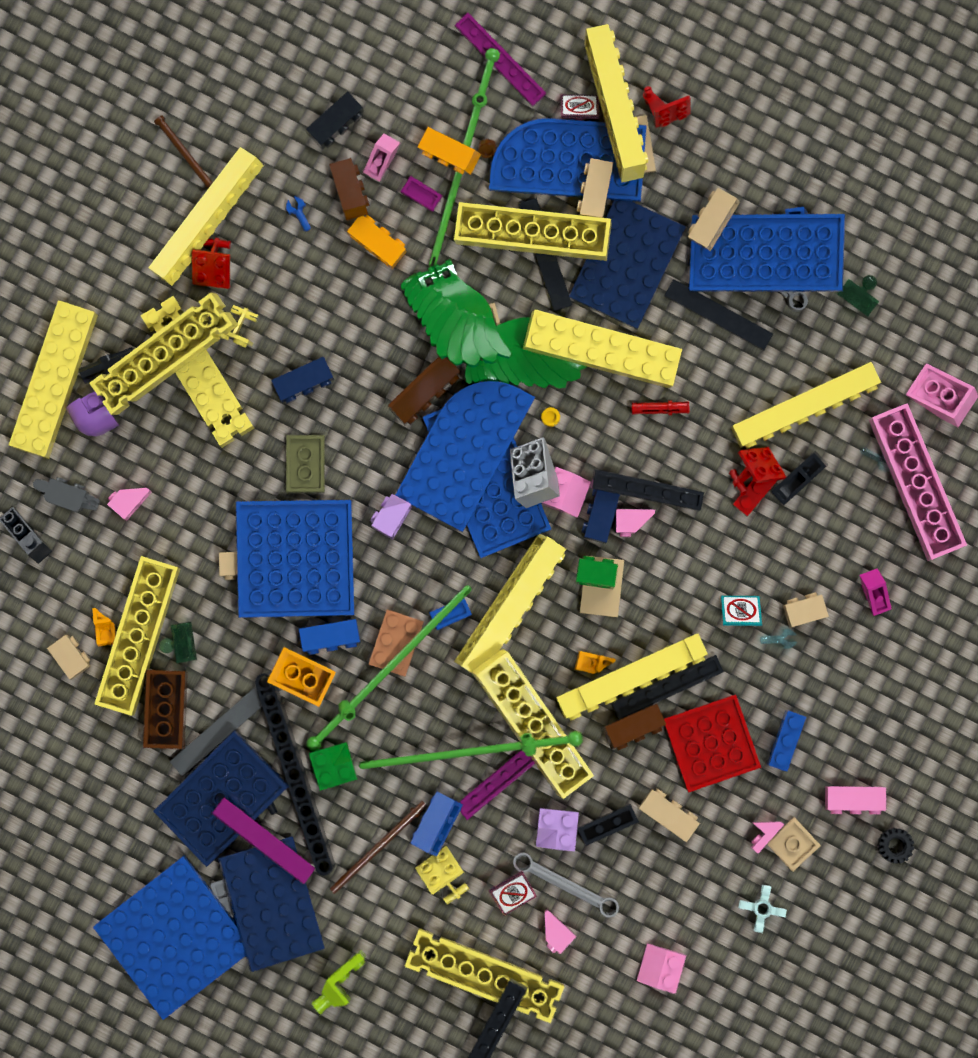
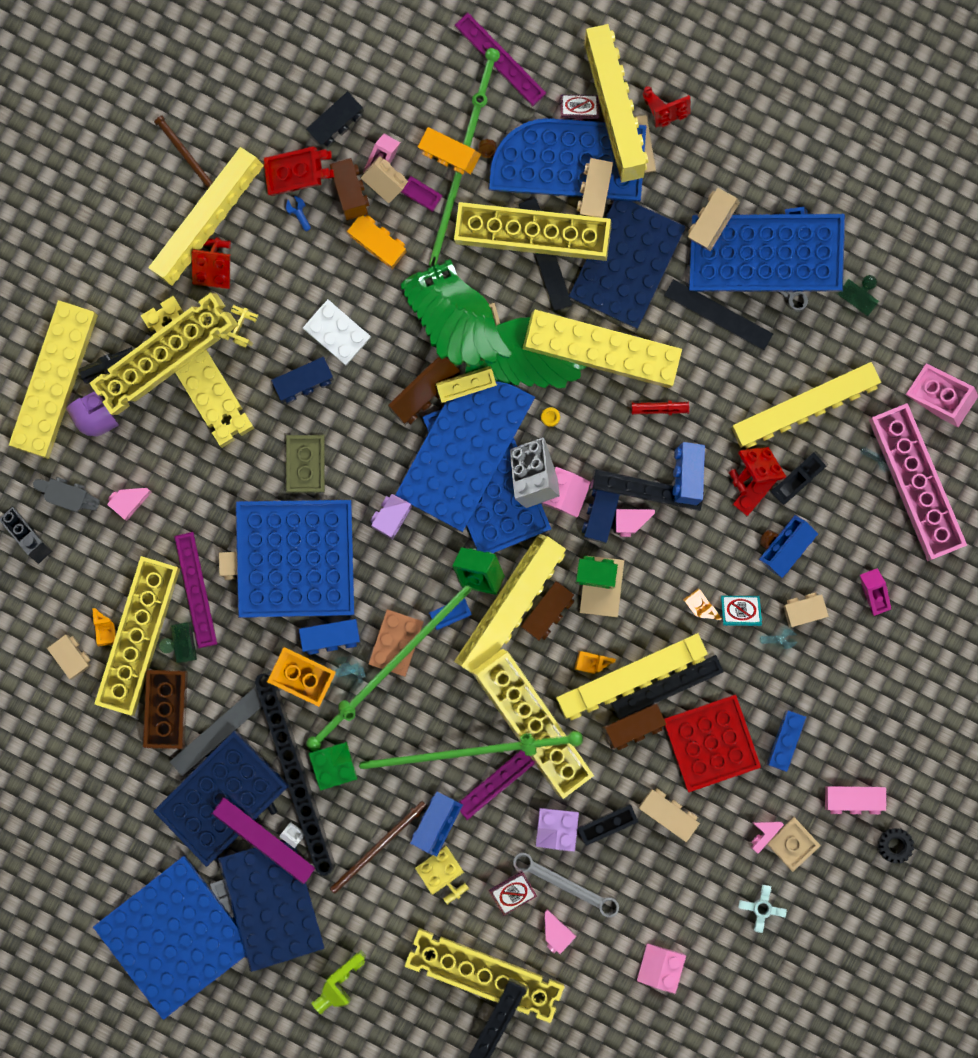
(196, 590): none -> magenta tile
(292, 835): none -> white tile
(296, 170): none -> red tile
(336, 332): none -> white plate
(346, 669): none -> clear light blue bracket
(384, 179): none -> tan brick
(466, 384): none -> light yellow plate
(478, 570): none -> green slope
(548, 611): none -> reddish brown brick
(689, 473): none -> brick
(700, 605): none -> slope
(768, 538): none -> reddish brown tile
(788, 546): none -> blue brick

